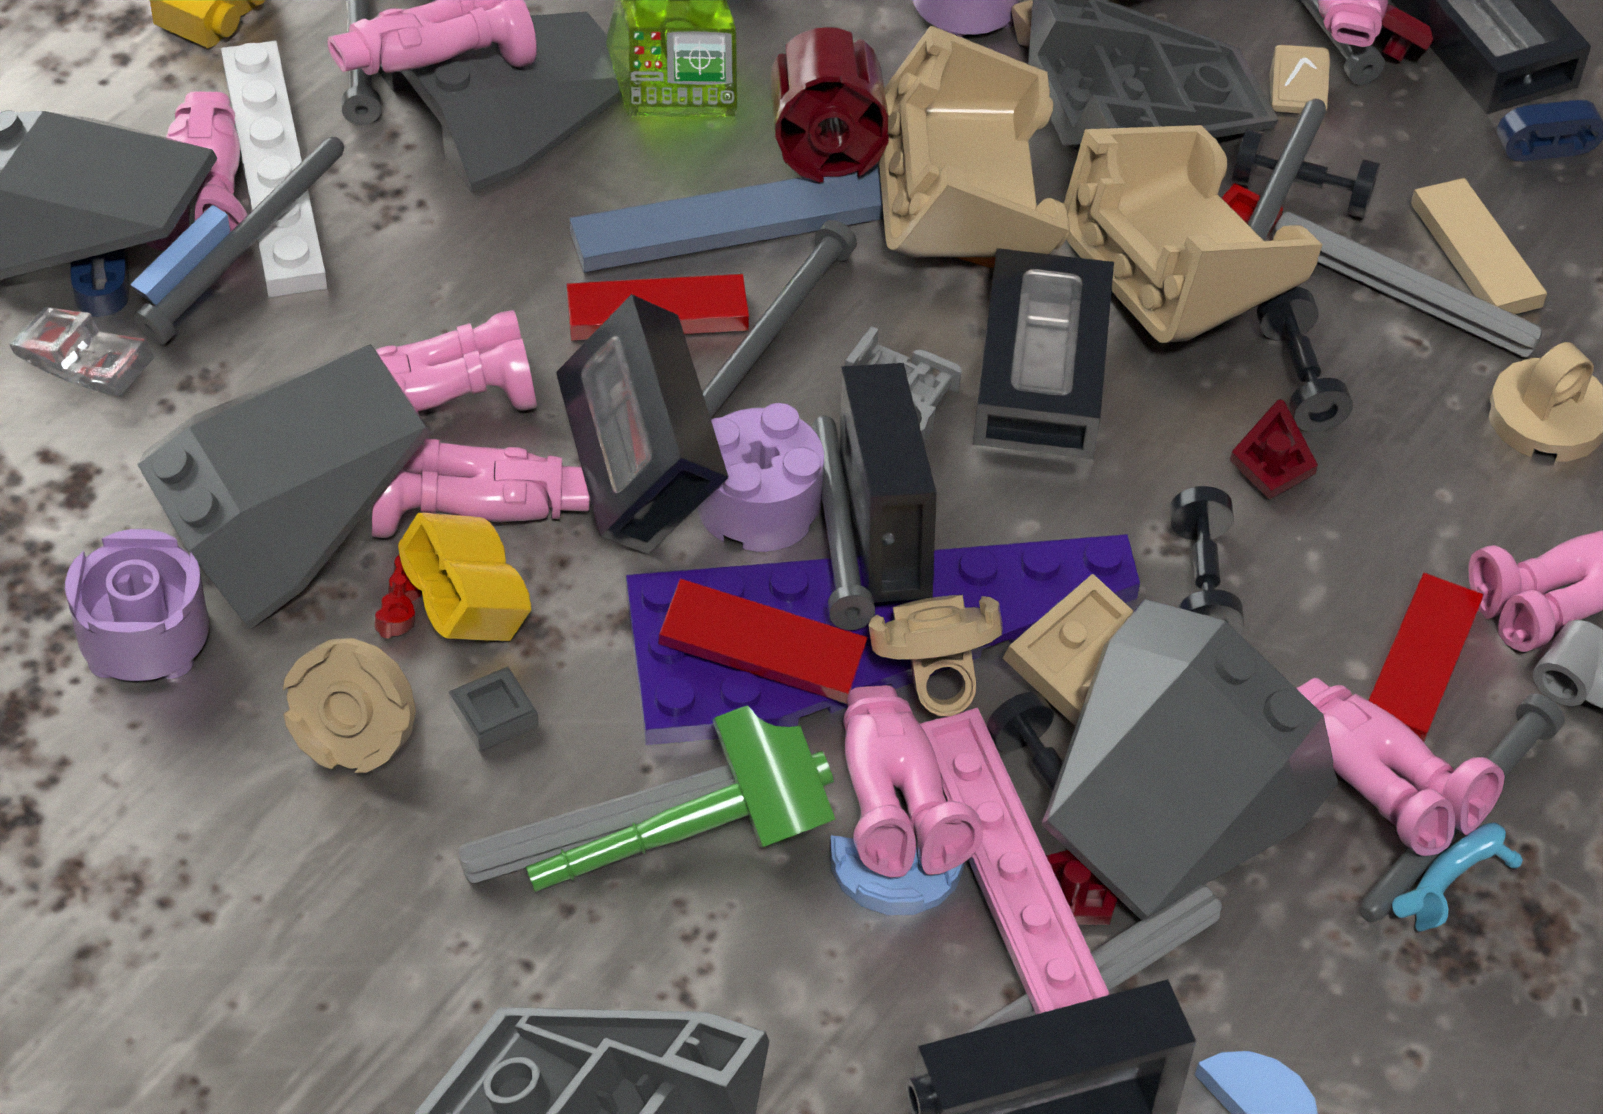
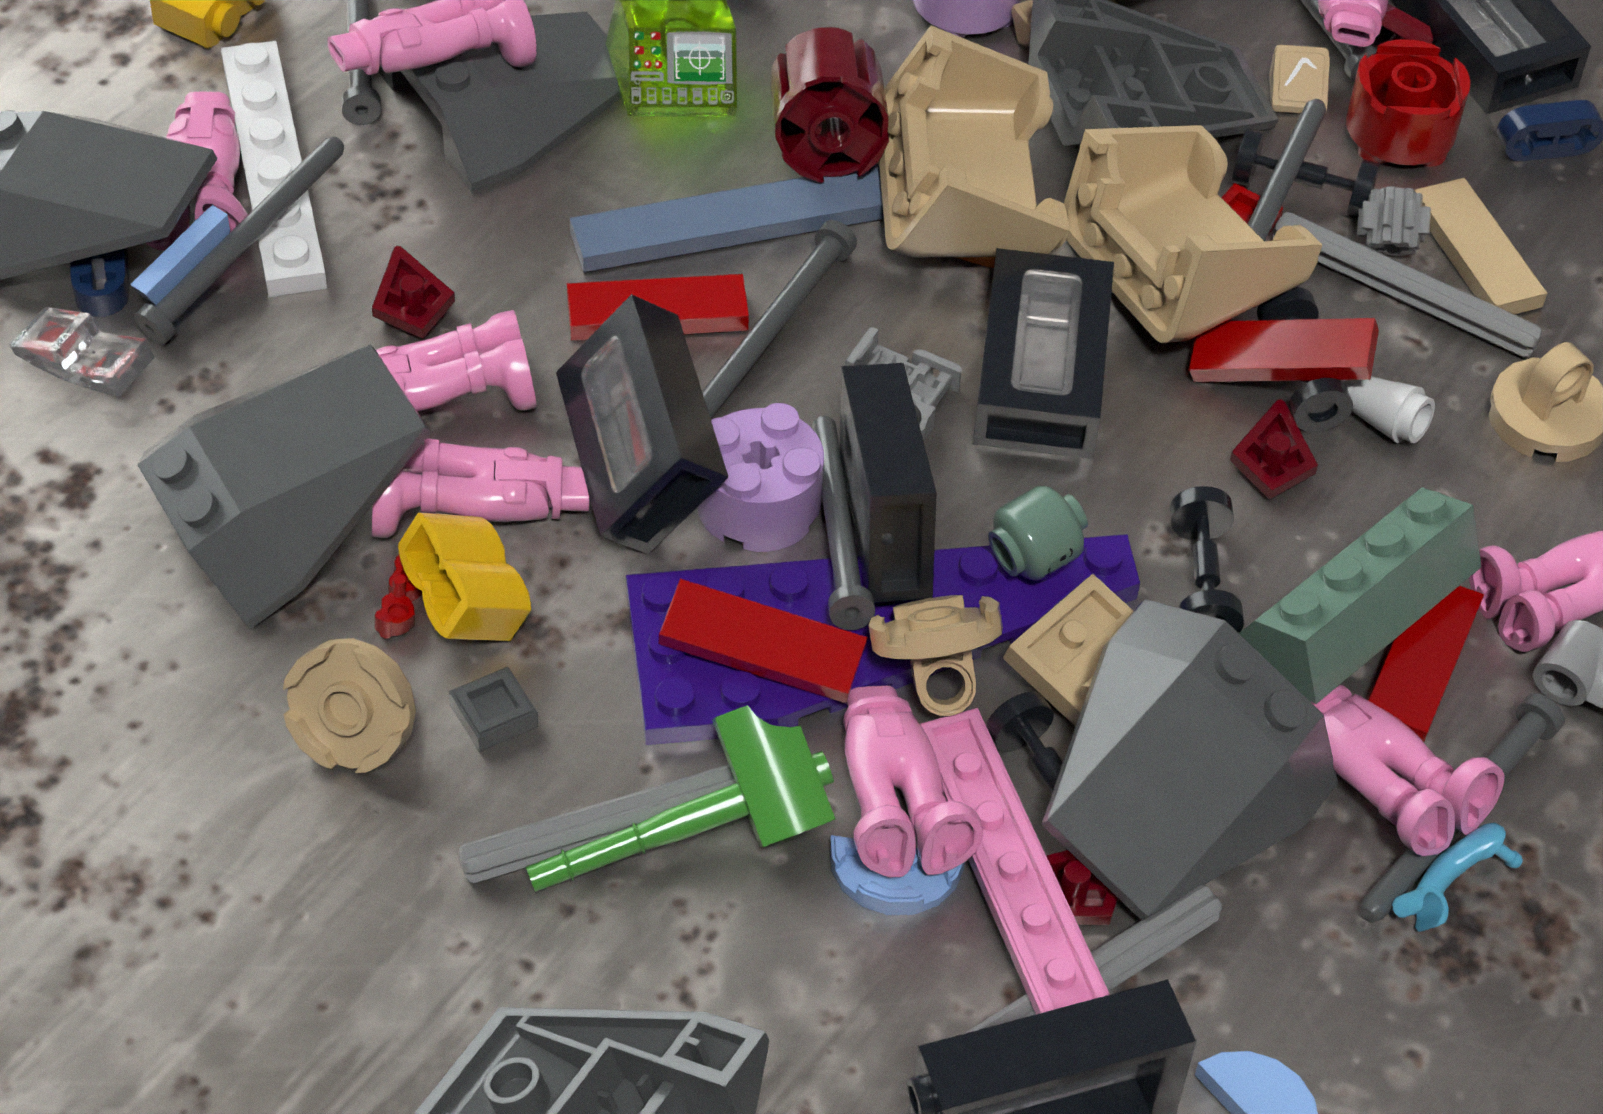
(138, 606): lavender brick -> none
(411, 295): none -> dark red piece
(1038, 533): none -> sand green head
(1286, 350): none -> red tile
(1369, 593): none -> sand green slope
(1392, 407): none -> white cone
(1394, 221): none -> light grey gear
(1407, 104): none -> red brick

